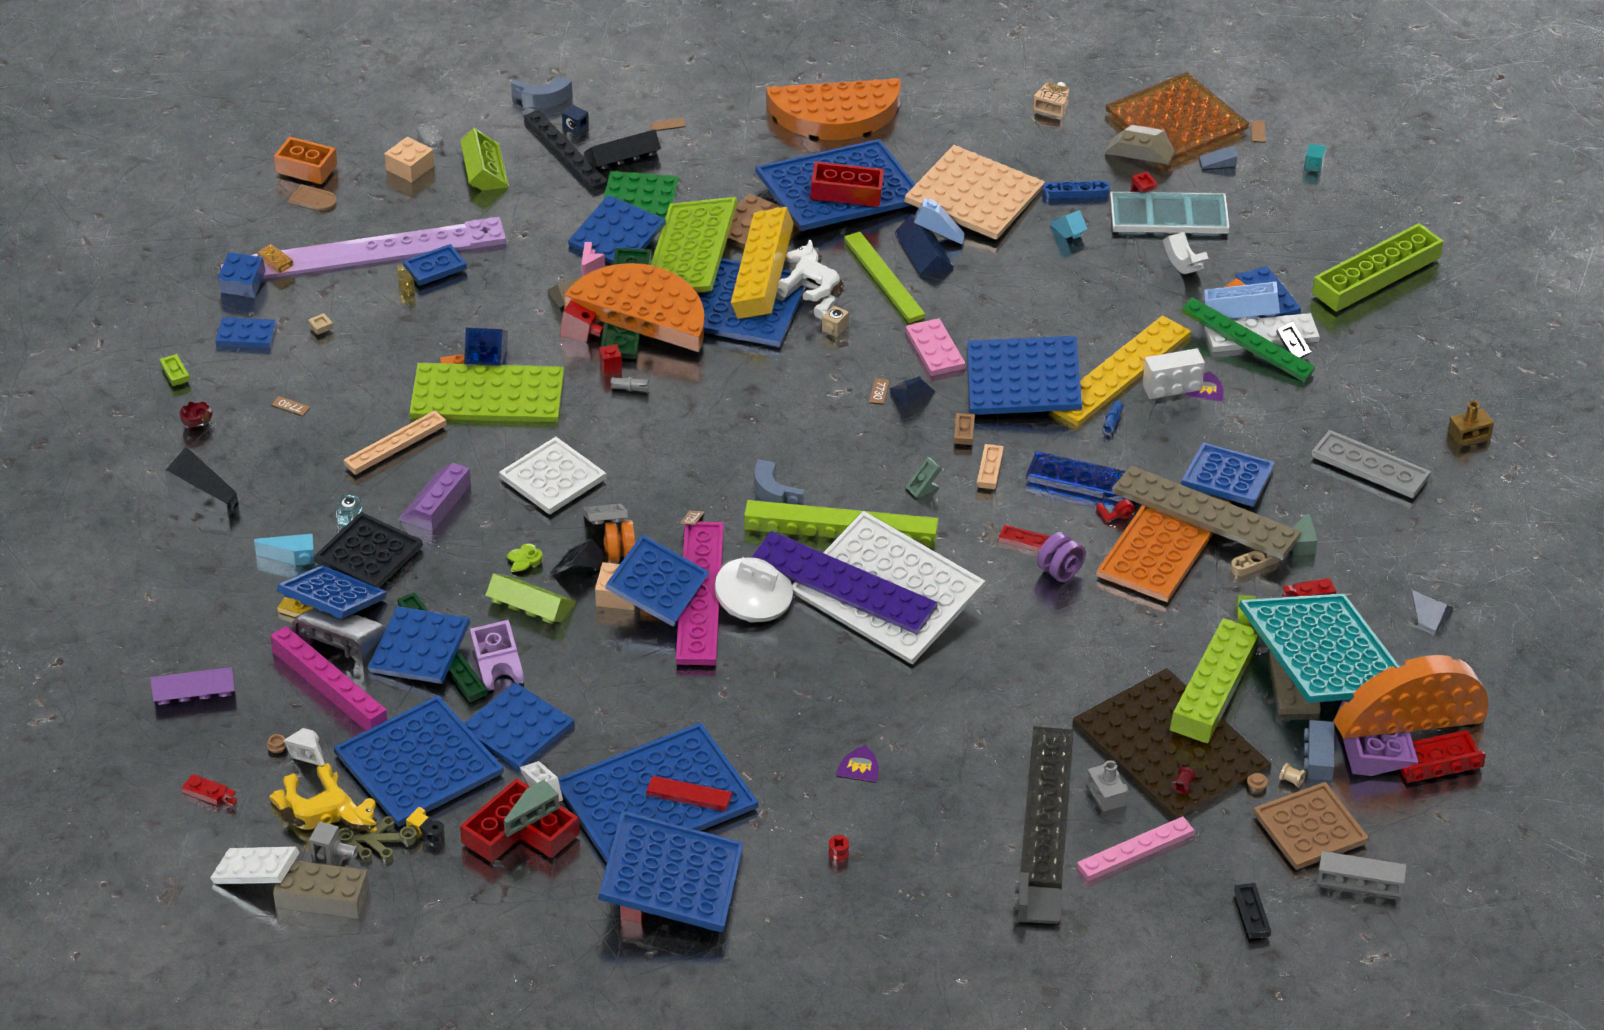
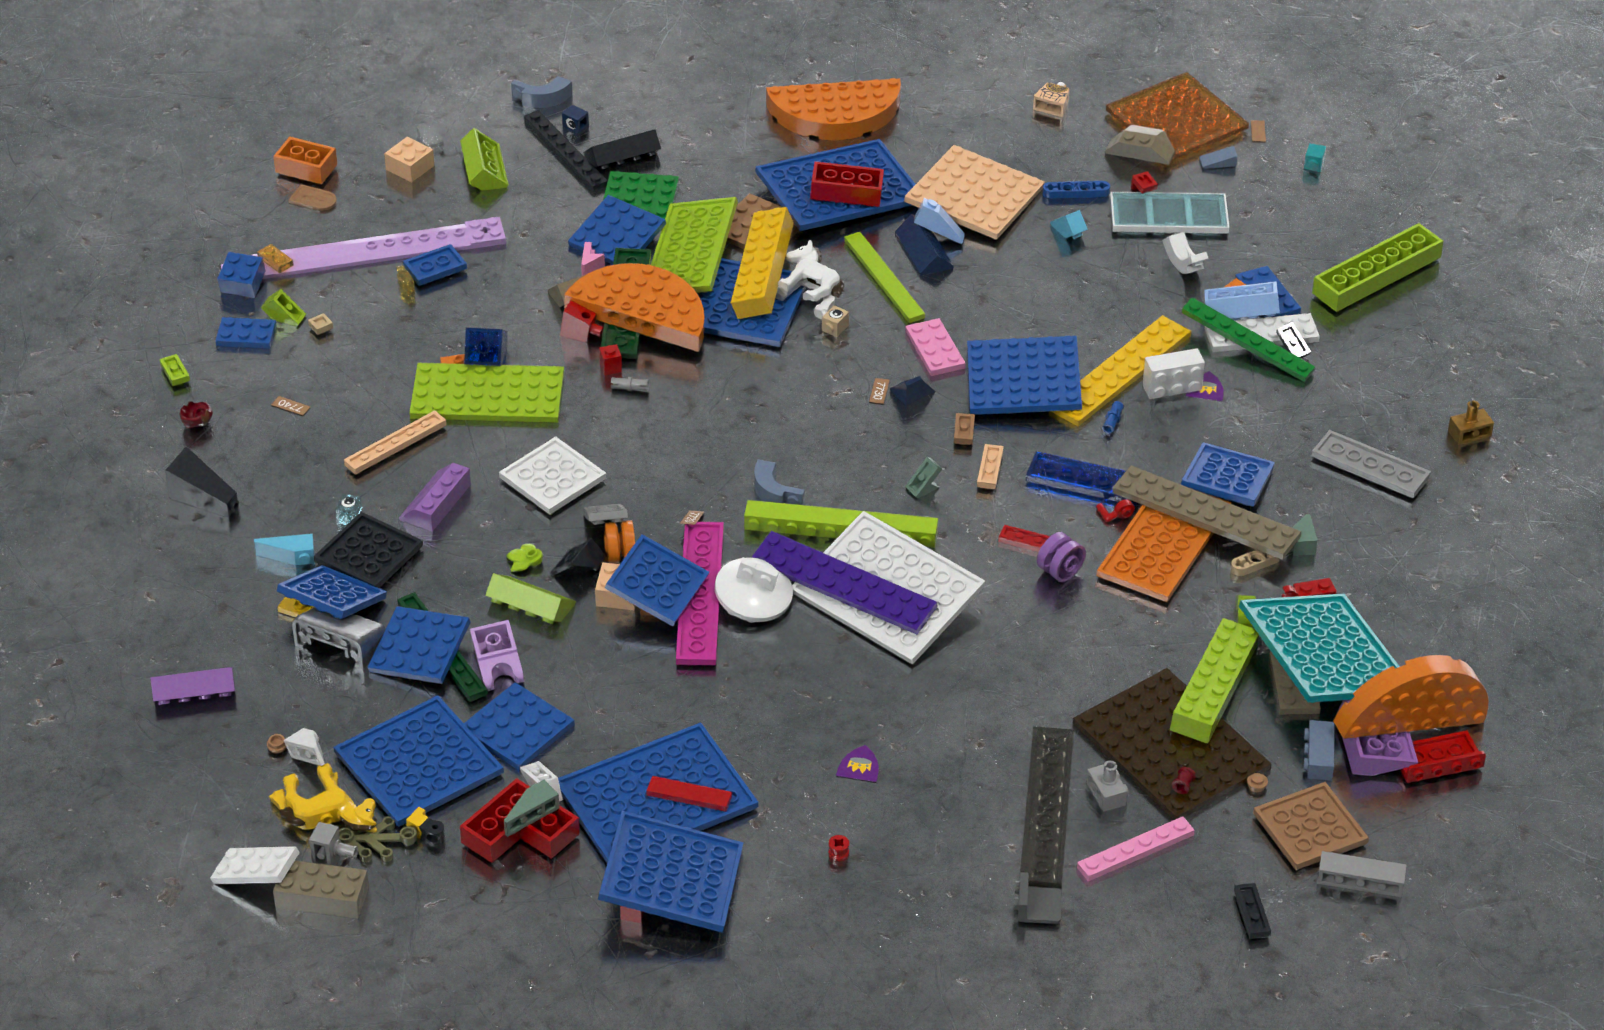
(208, 790): red plate -> none
(283, 309): none -> lime slope
(327, 679): dark pink brick -> none
(665, 124): medium nougat sticker -> none
(1292, 775): tan bush -> none
(1430, 611): slope -> none

